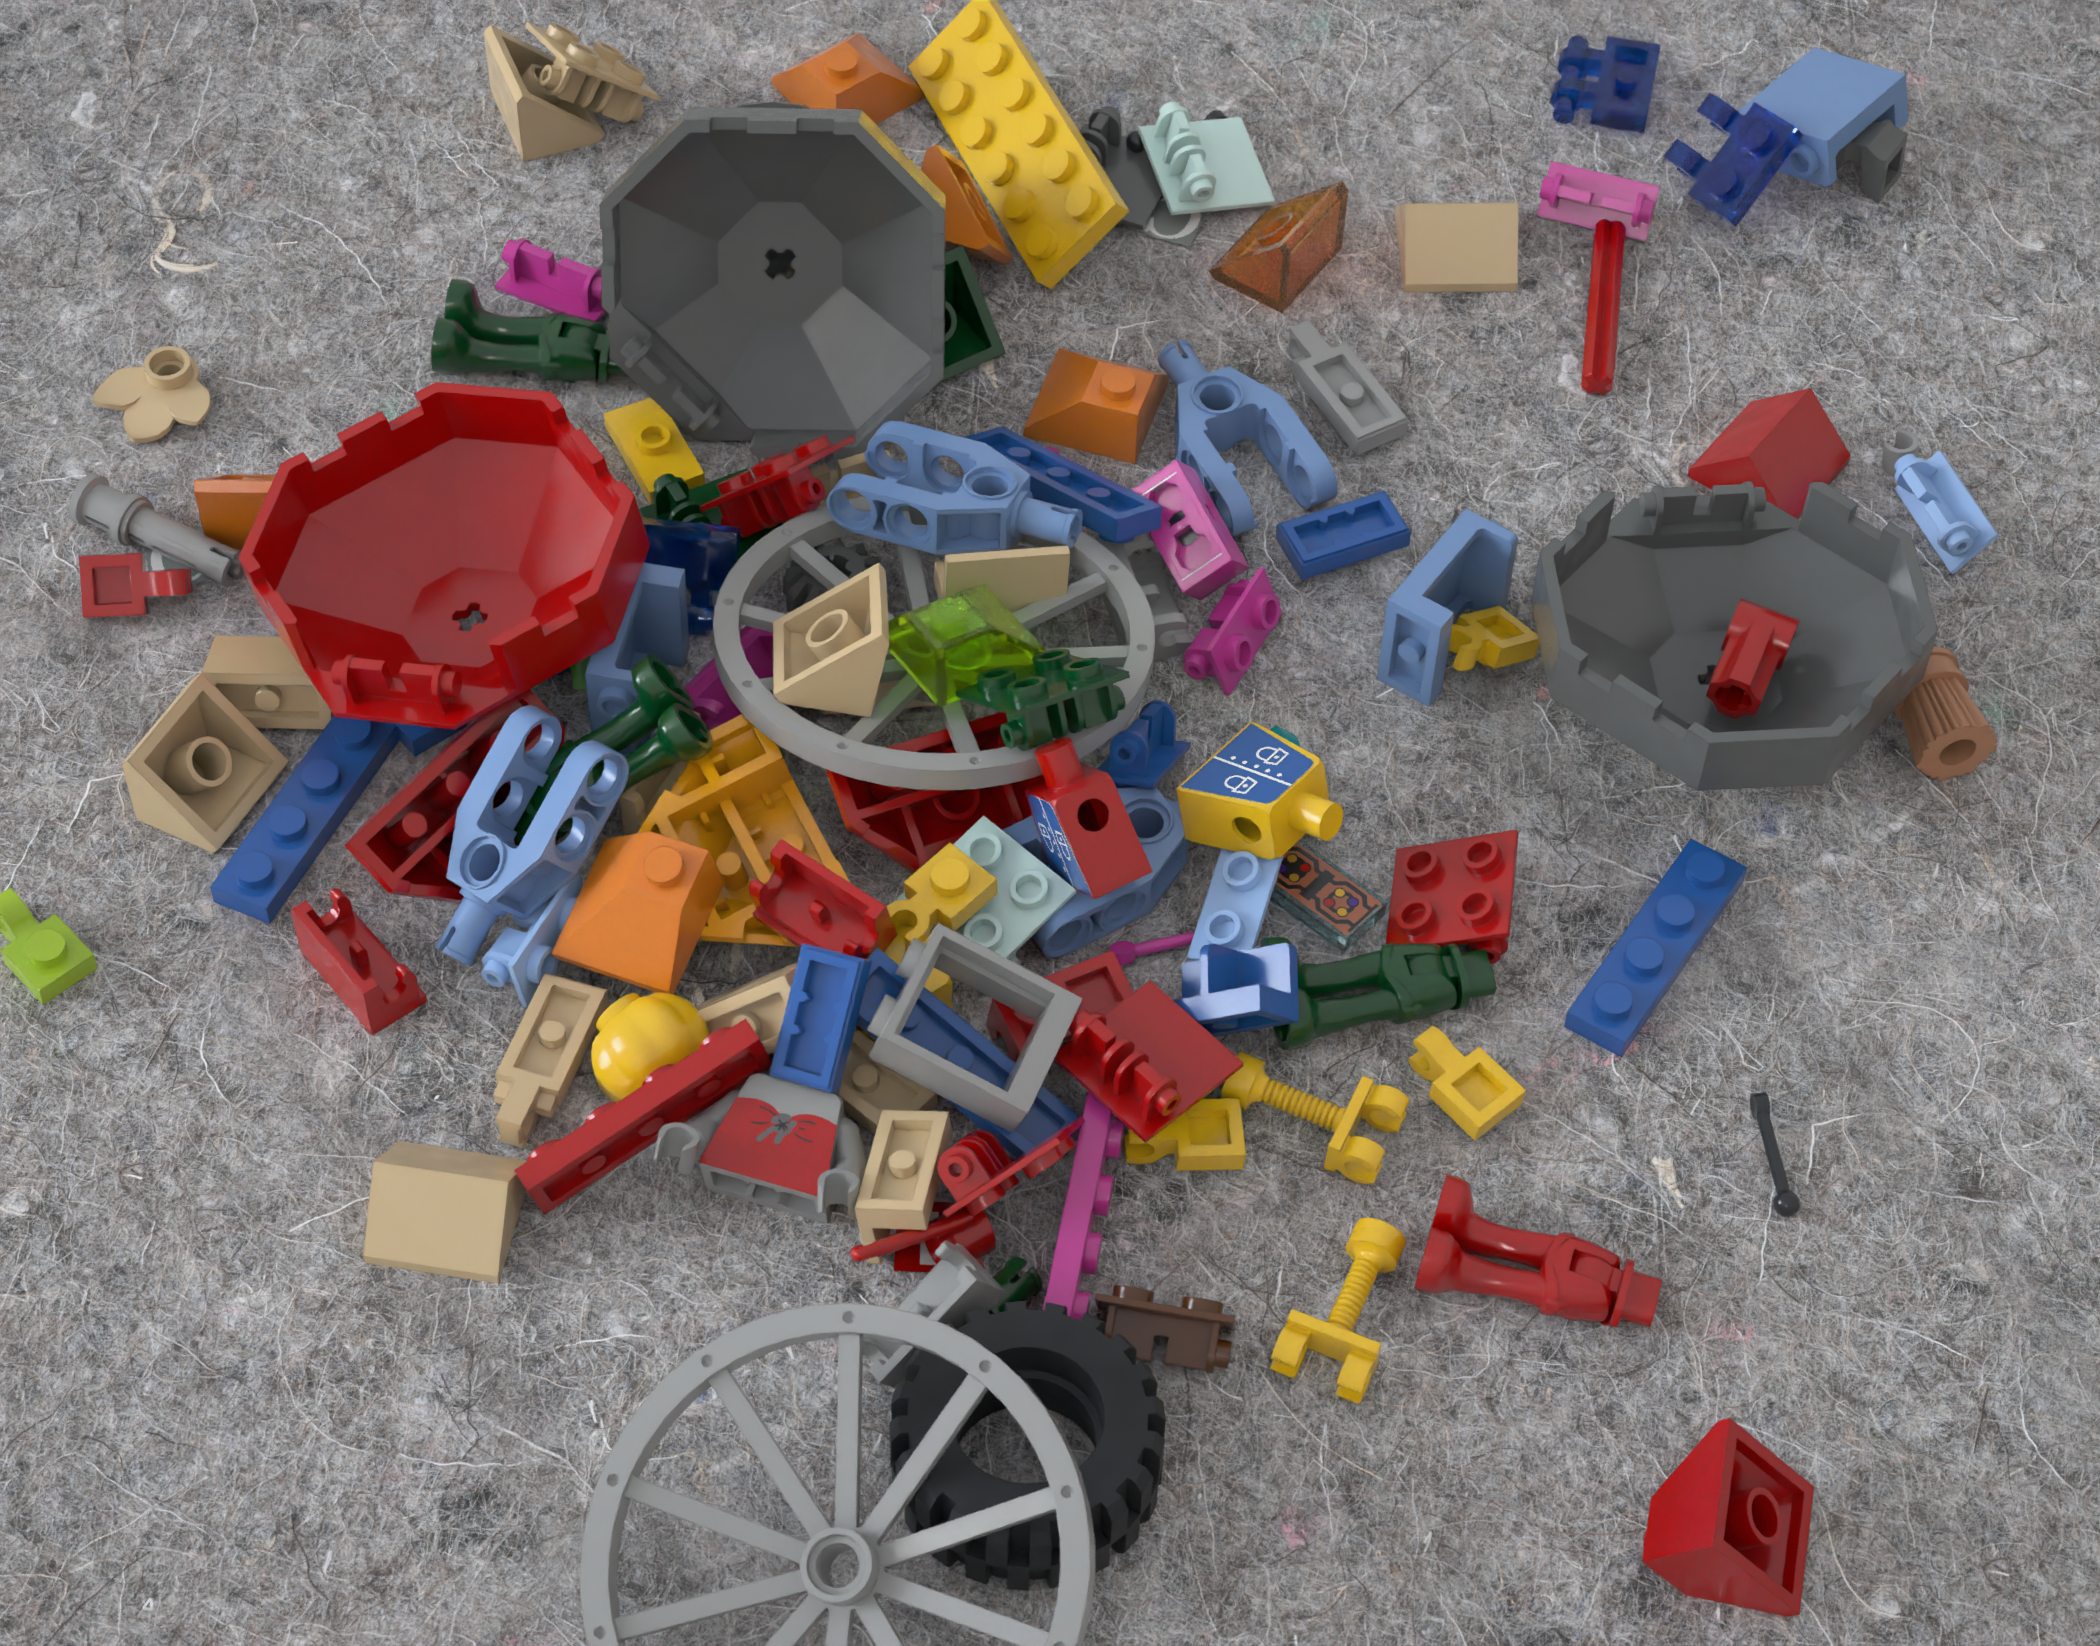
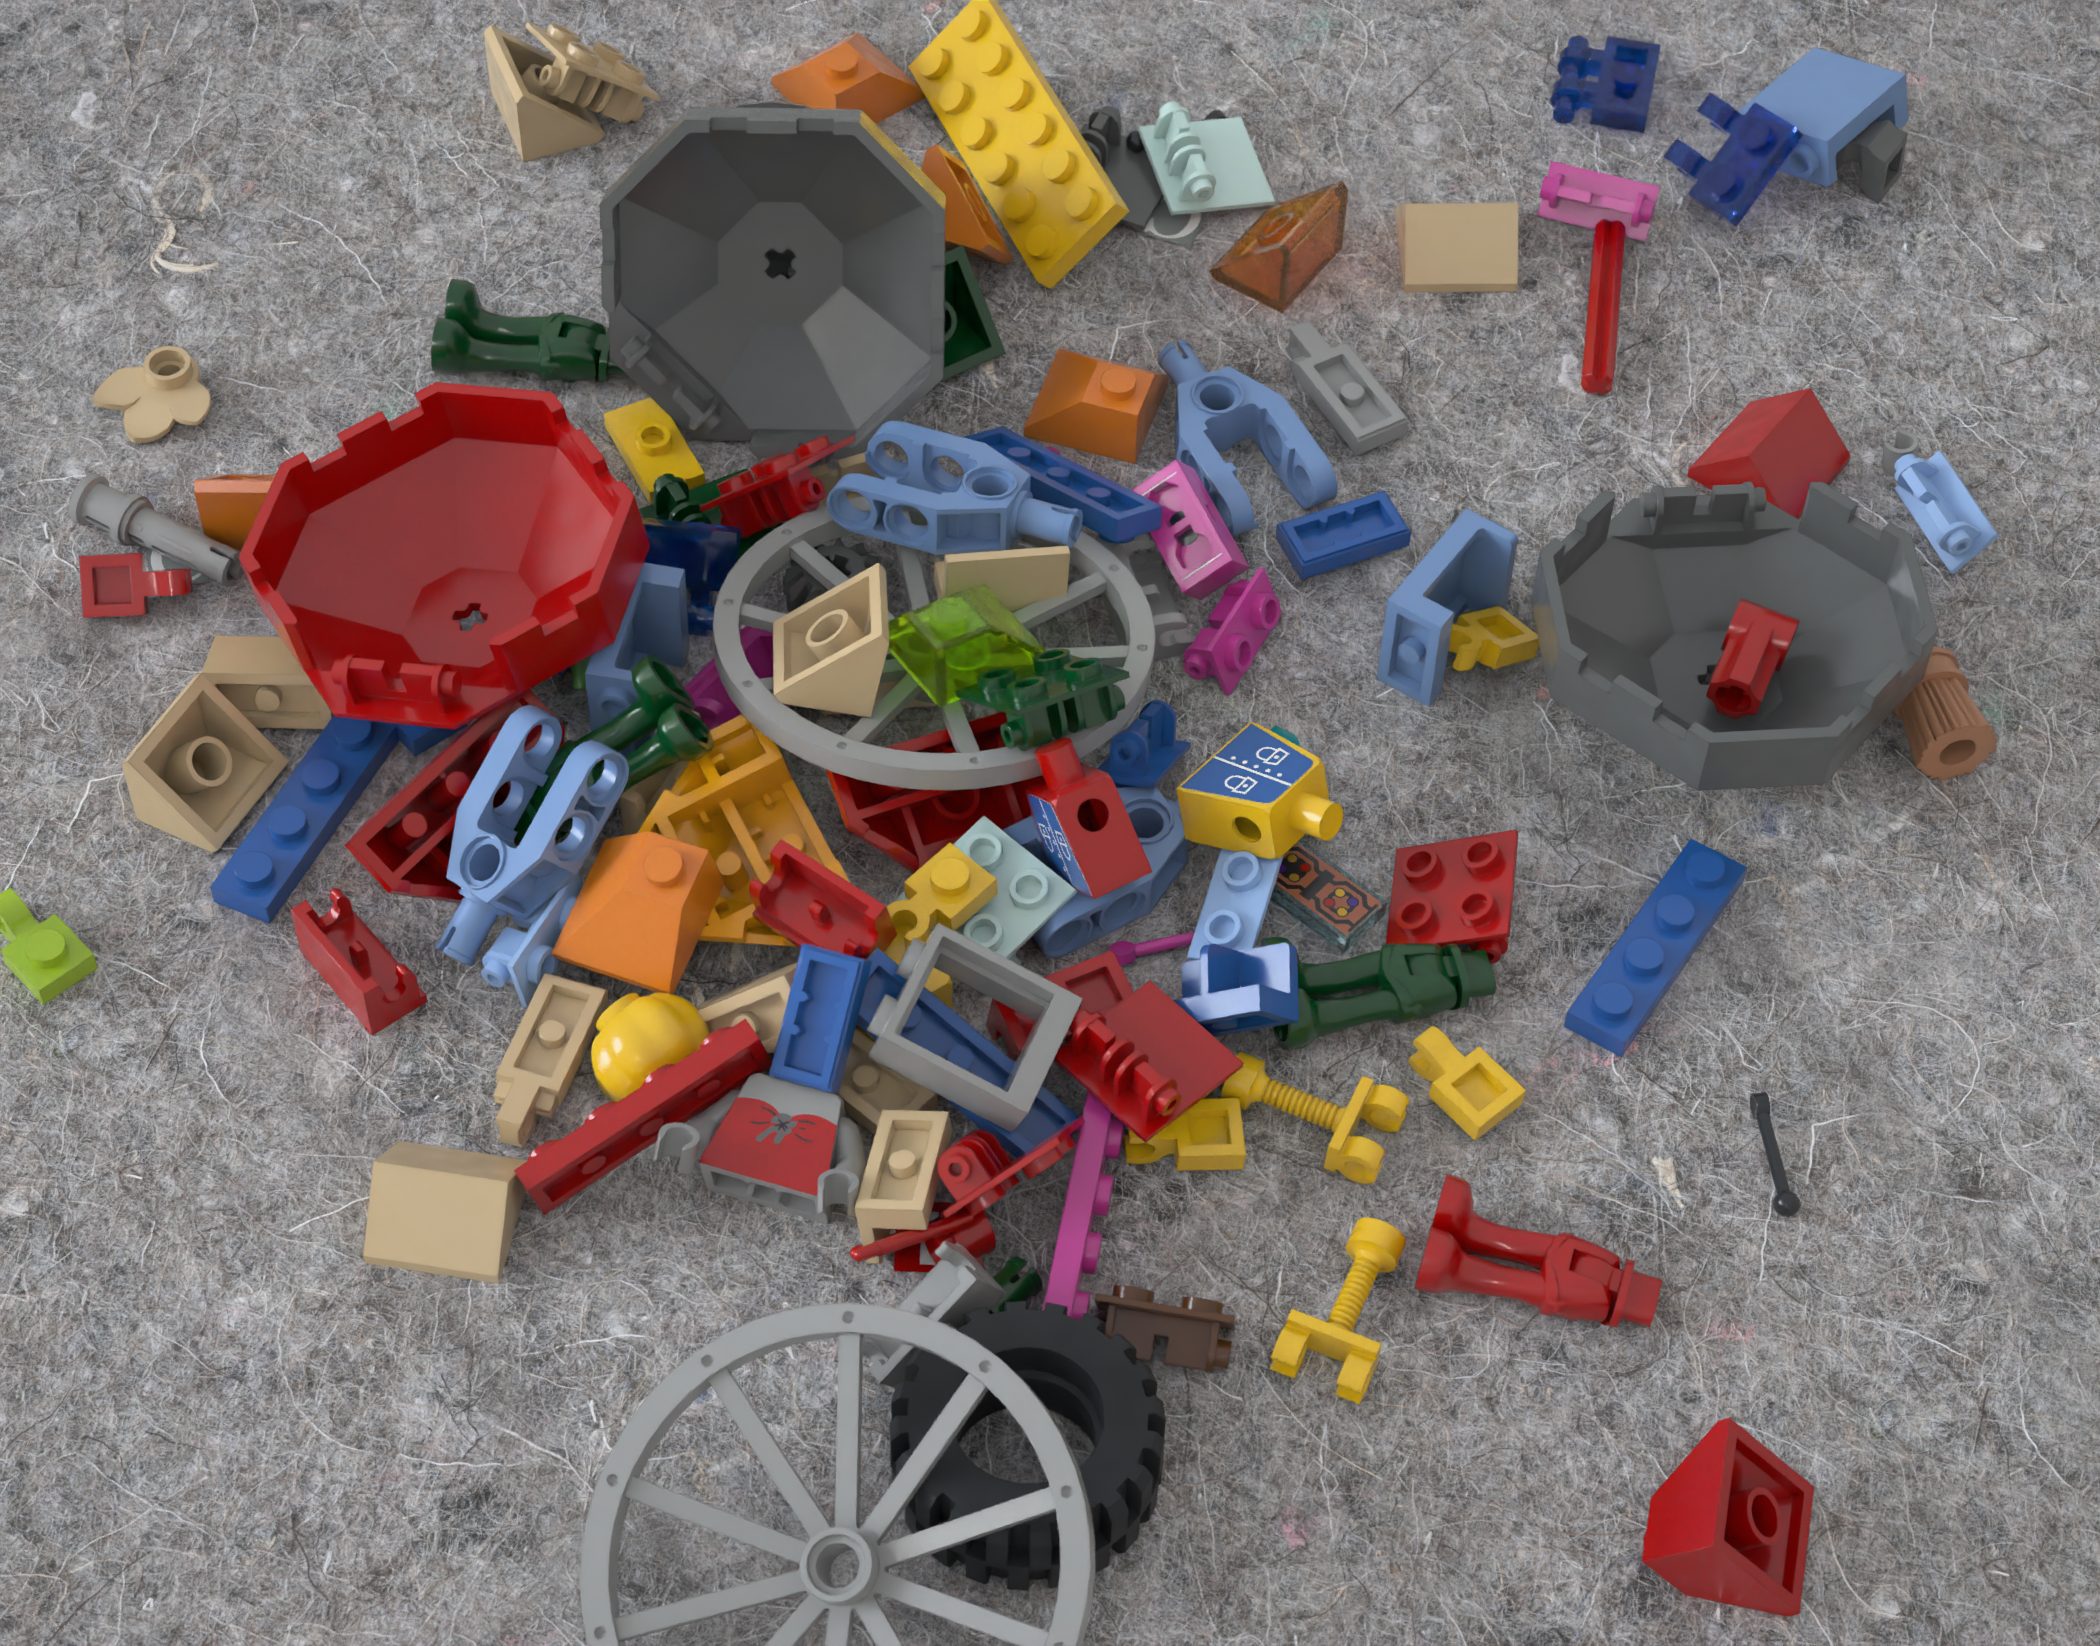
(551, 284): dark pink hinge -> none

